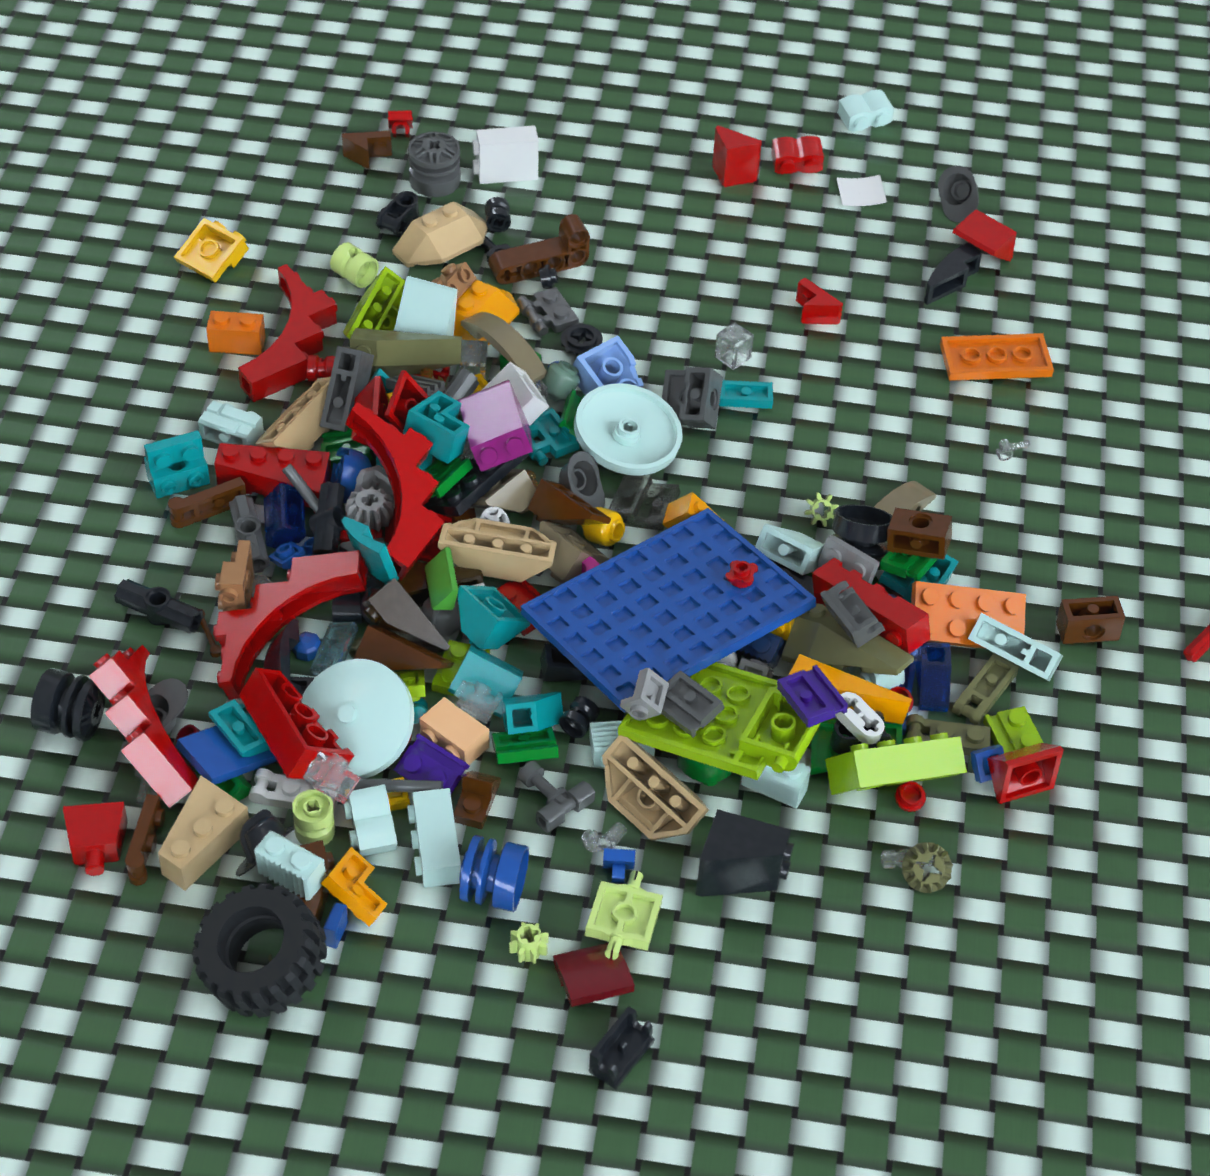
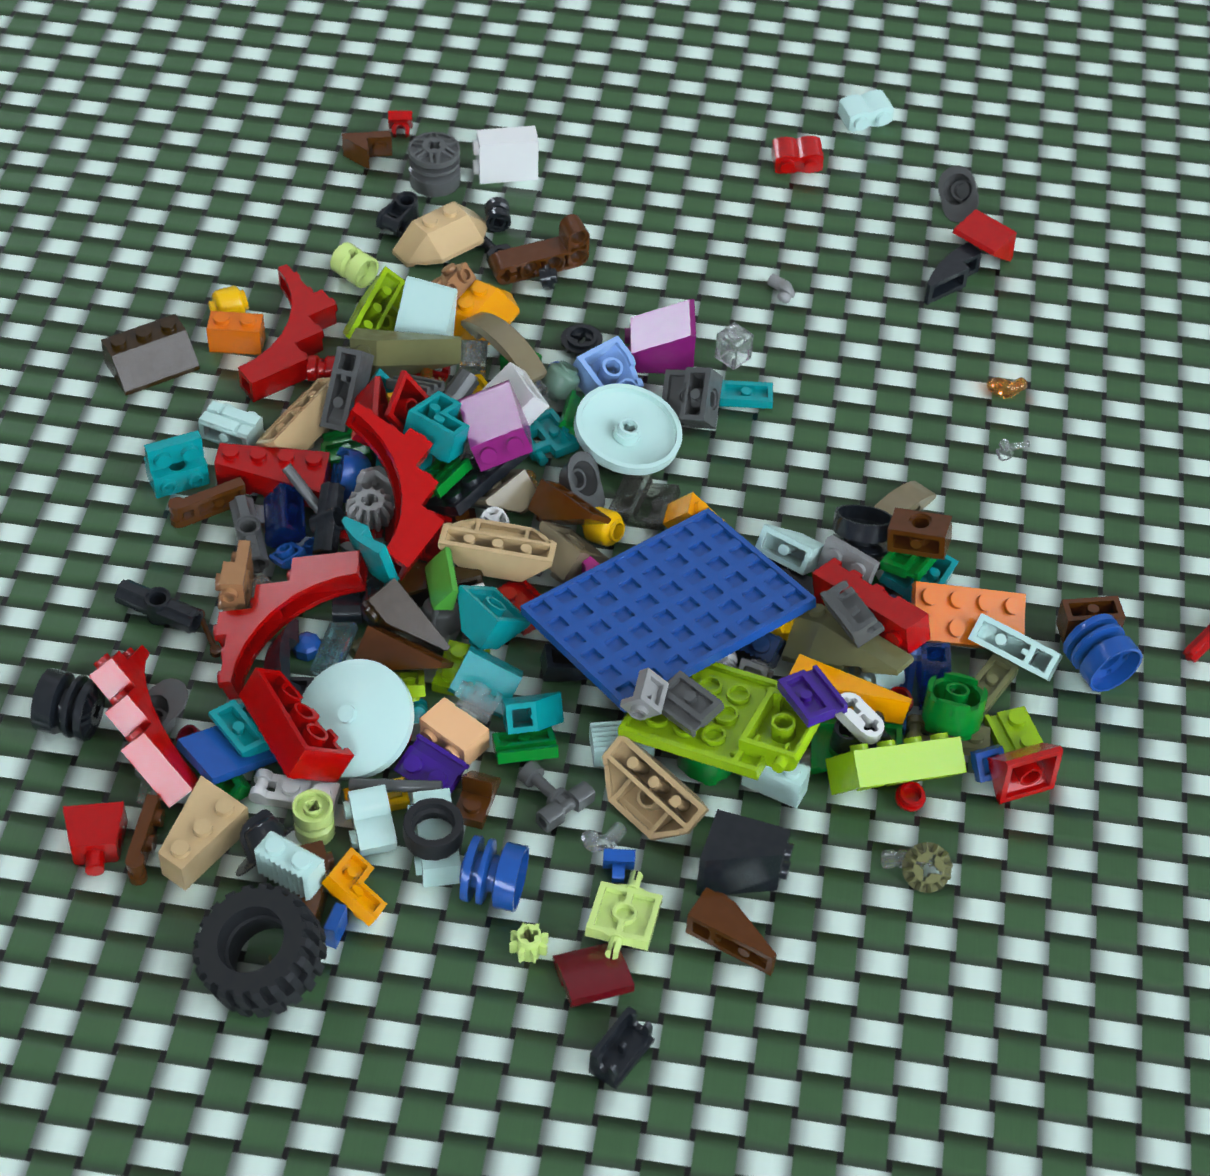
(149, 354): none -> slope
(212, 249): yellow plate -> none
(229, 300): none -> yellow head
(332, 776): clear brick -> none
(425, 810): none -> black tyre
(554, 309): flat silver plate -> none
(577, 719): black wheel -> none
(663, 338): none -> slope
(725, 926): none -> reddish brown slope
(735, 157): red slope -> none
(741, 573): red plate -> none
(782, 285): none -> light grey arm
(814, 505): yellowish green gear -> none
(817, 304): red slope -> none
(861, 191): white sticker -> none
(954, 705): none -> green brick
(996, 356): orange plate -> none
(1006, 388): none -> clear orange arm
(1102, 652): none -> blue wheel

